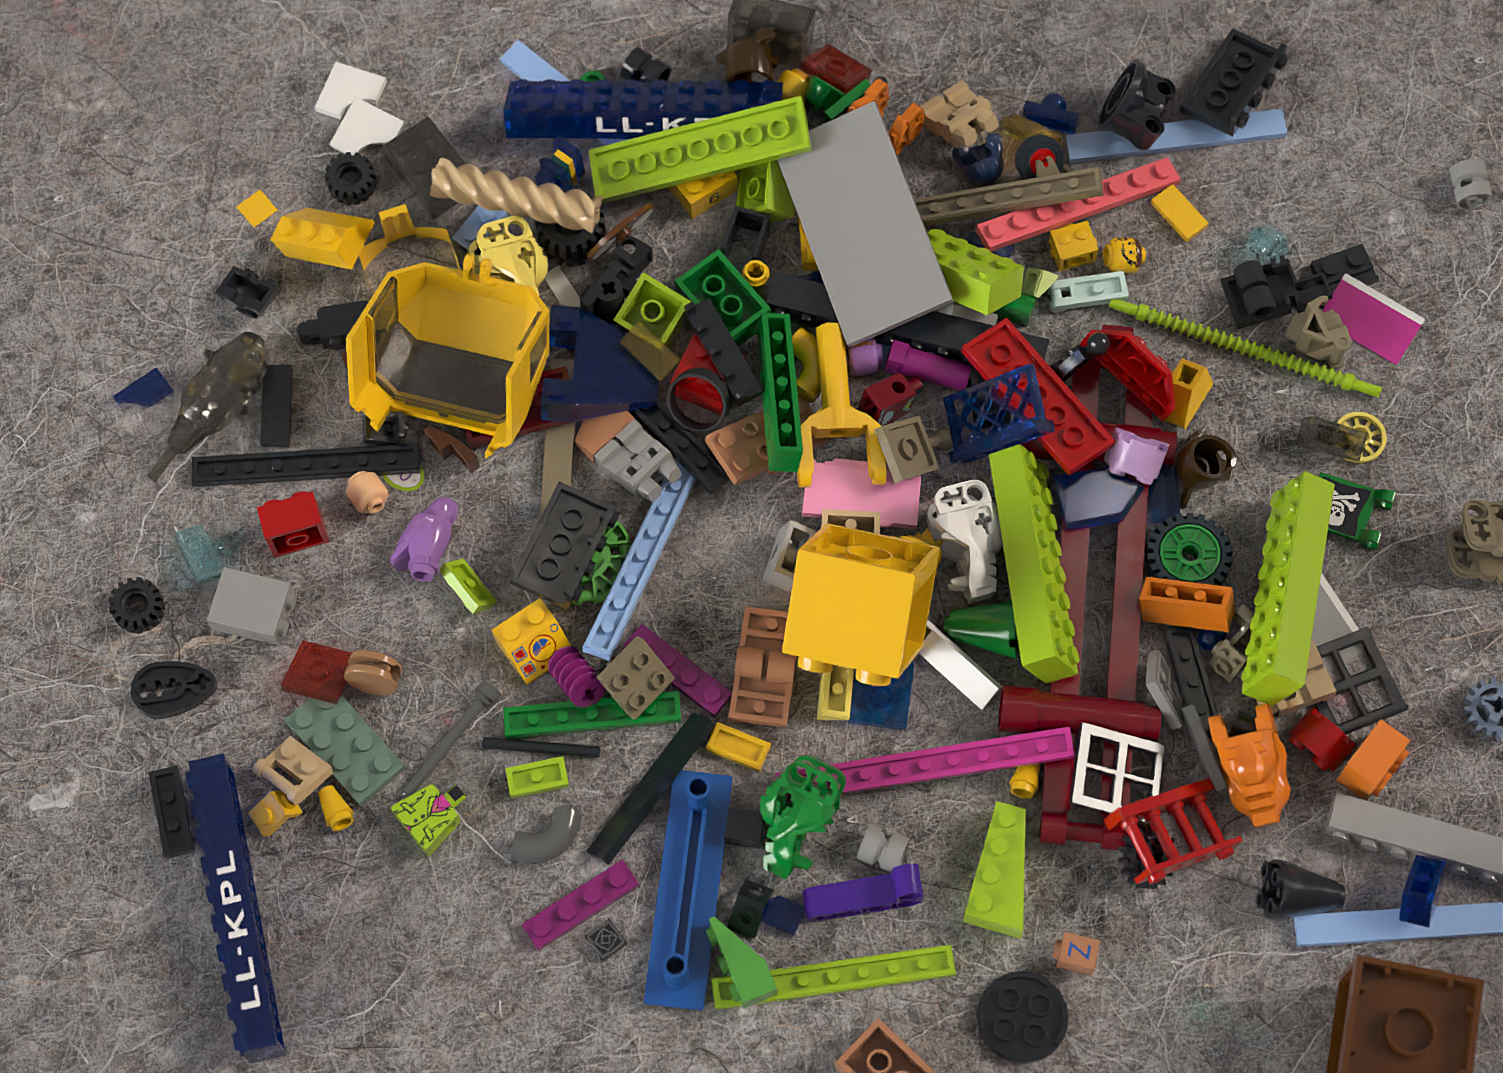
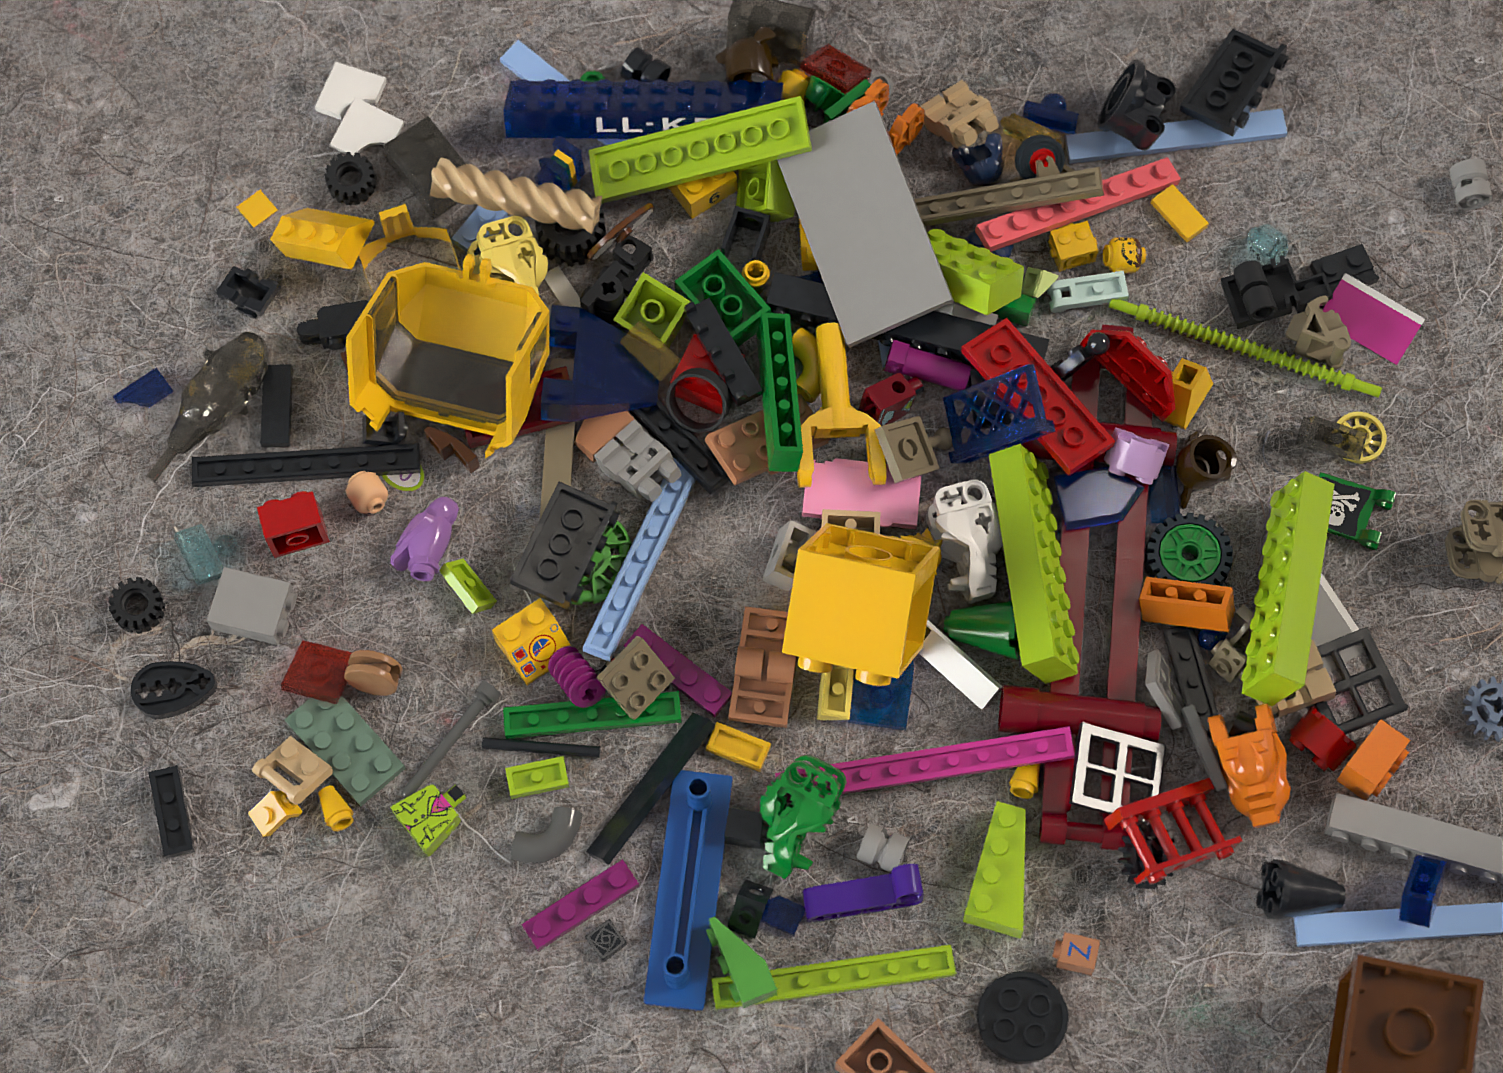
(236, 909): clear blue brick -> none
(864, 358): medium lavender head -> none

